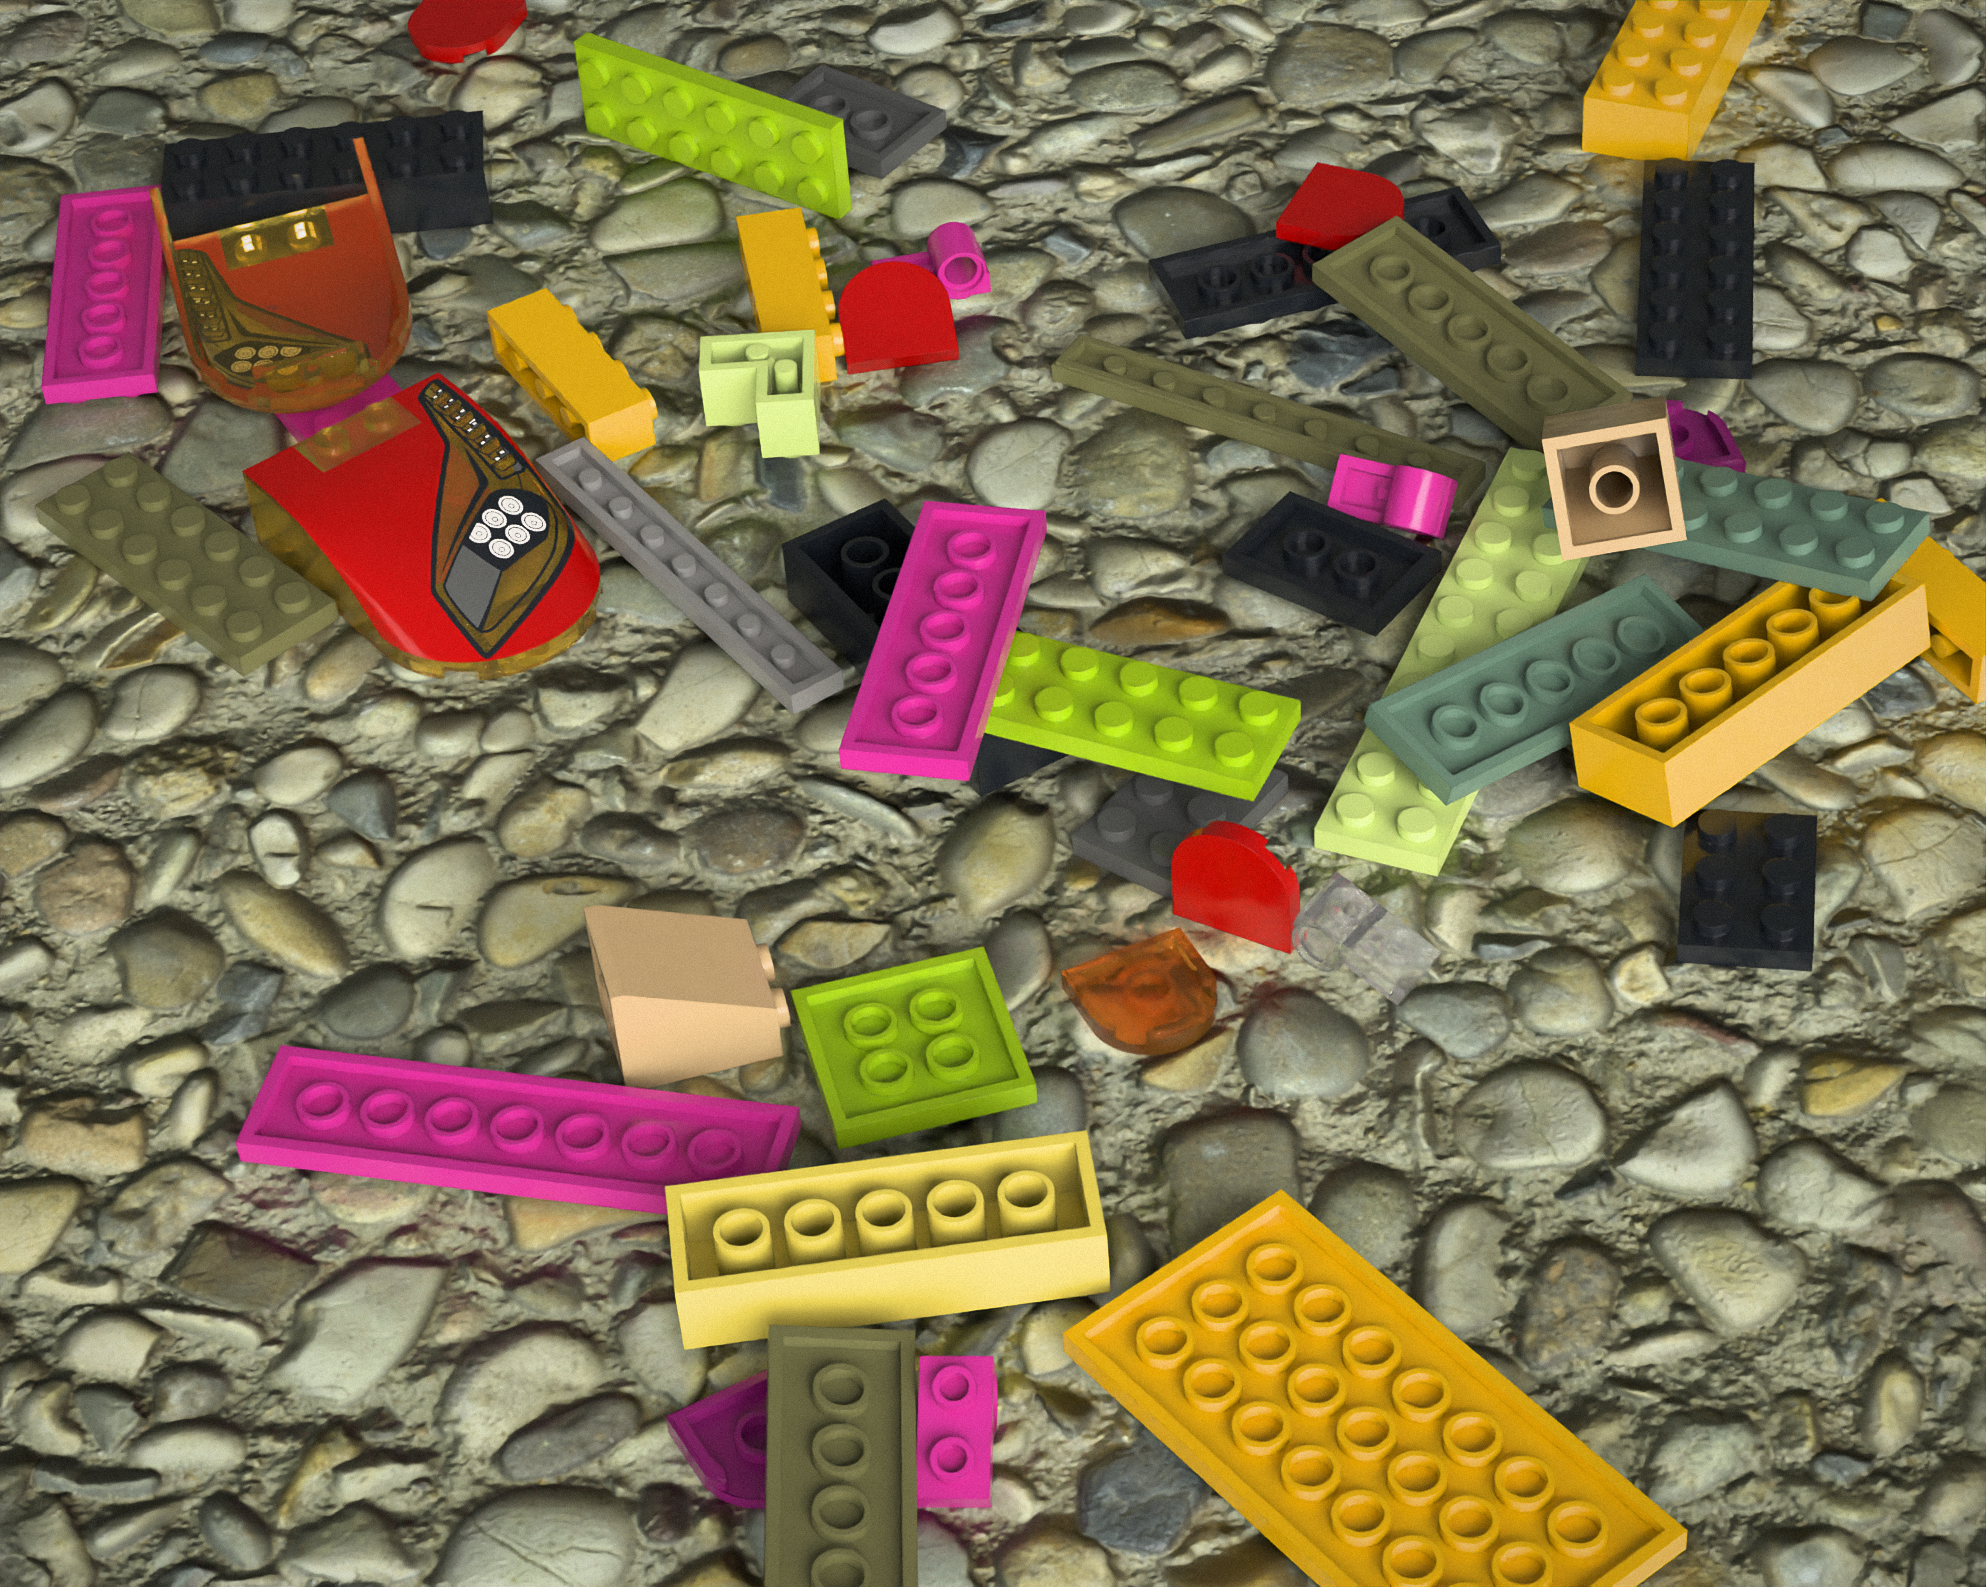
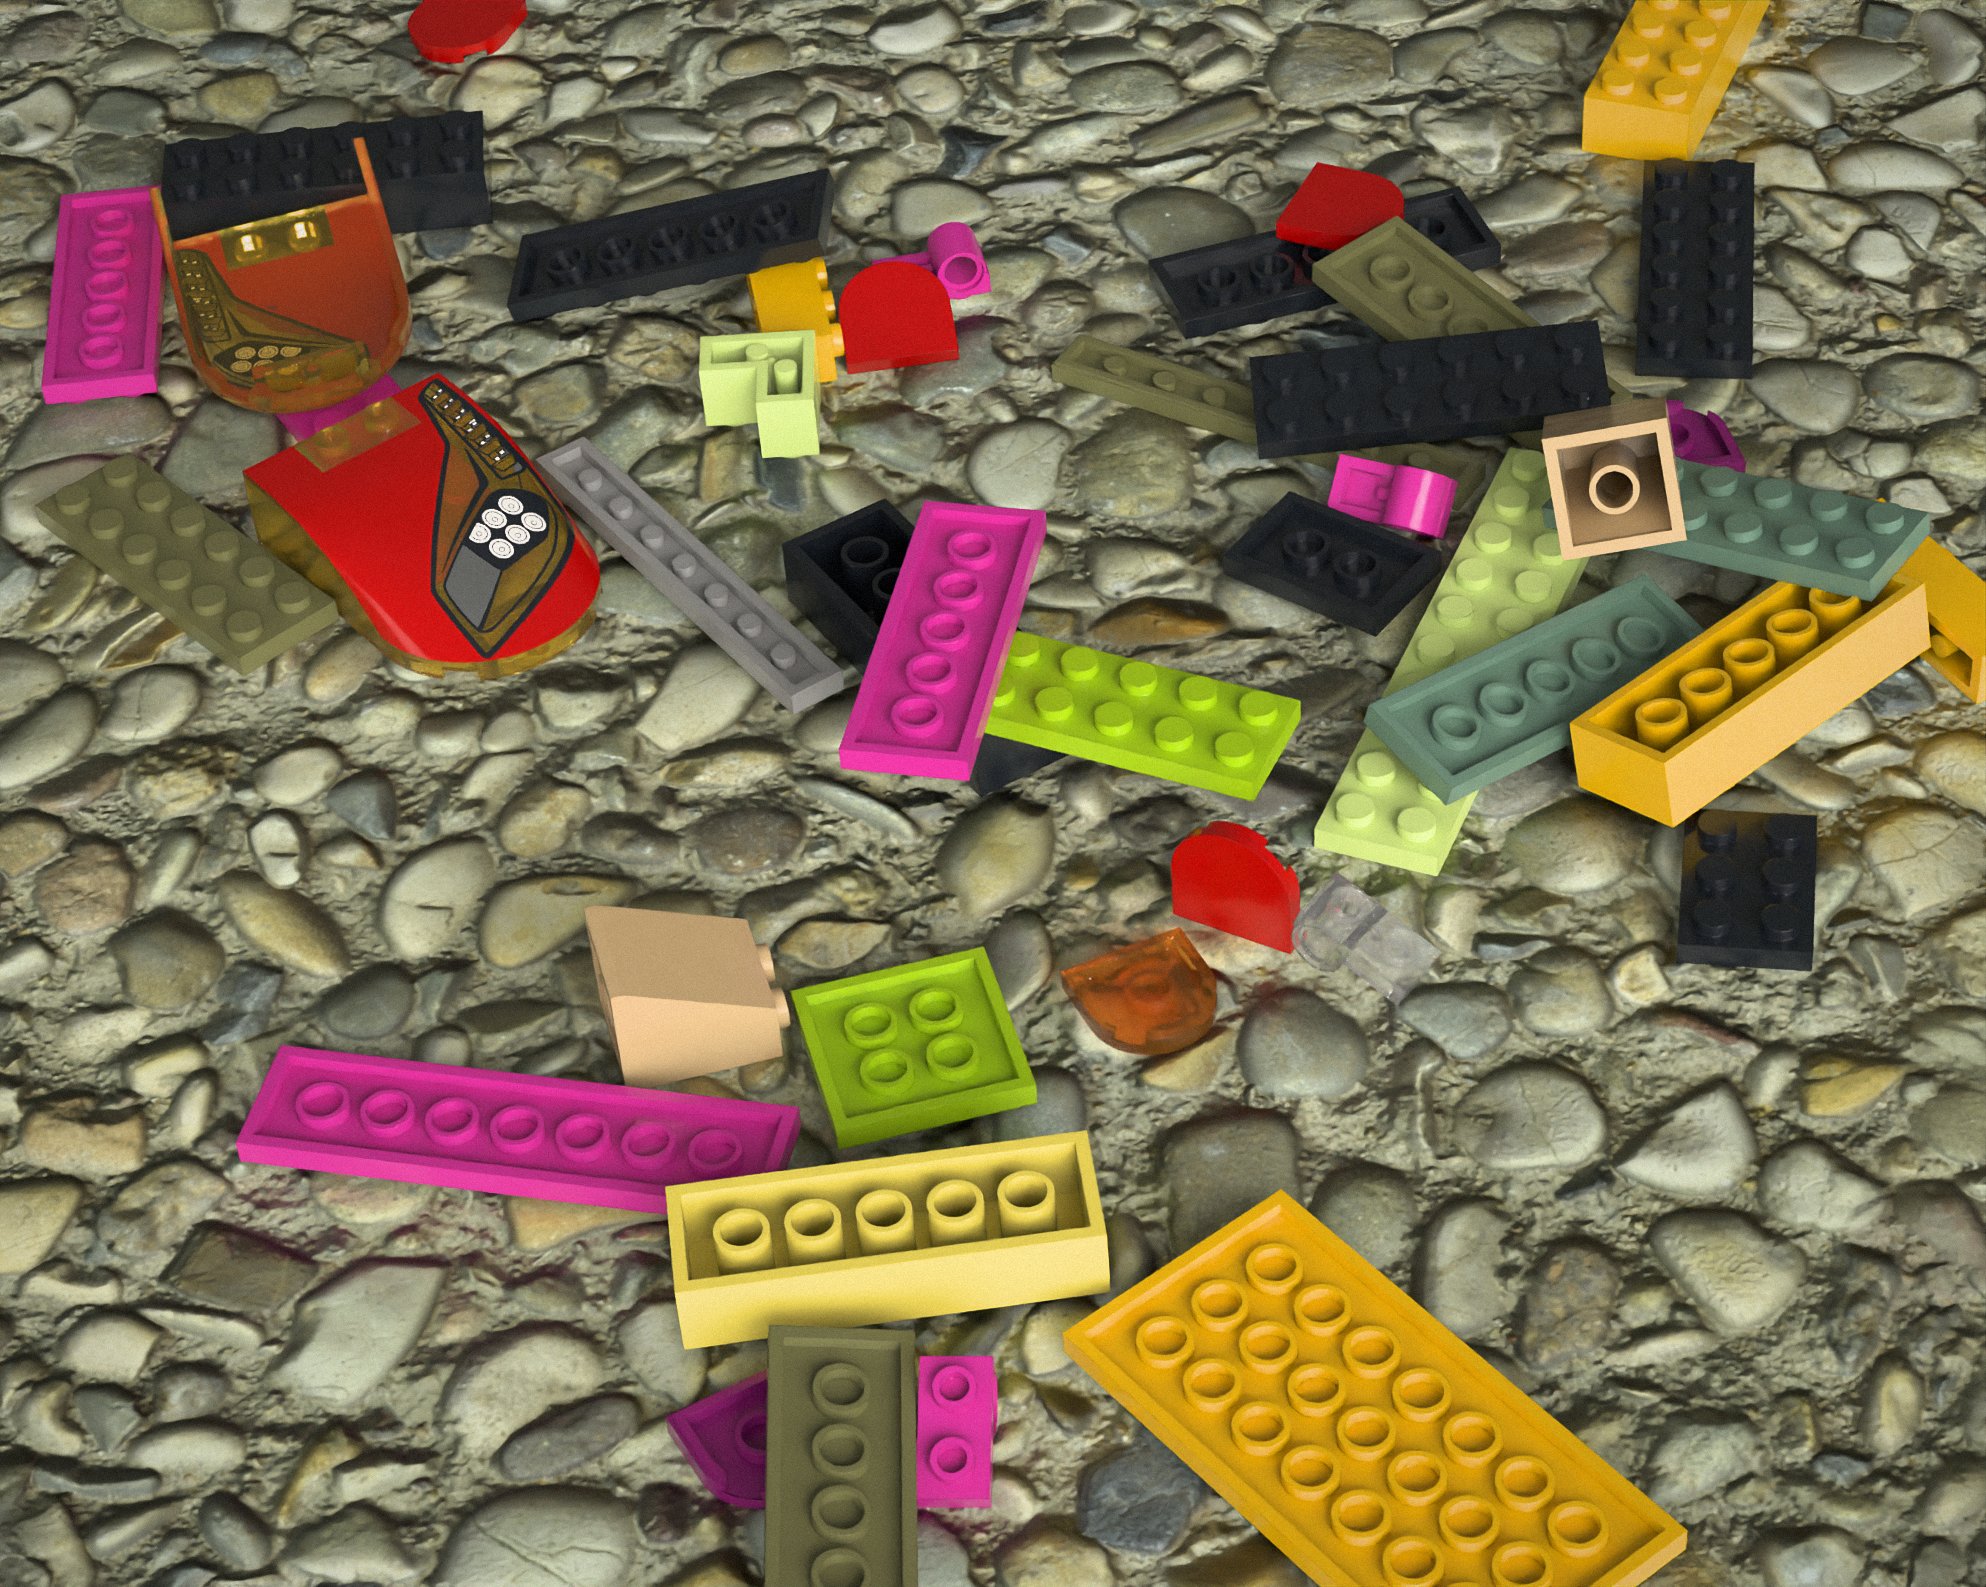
(572, 375): yellow brick -> none
(672, 245): none -> black plate
(714, 125): lime plate -> none
(878, 123): dark grey plate -> none
(1152, 815): dark grey plate -> none
(1425, 388): none -> black plate

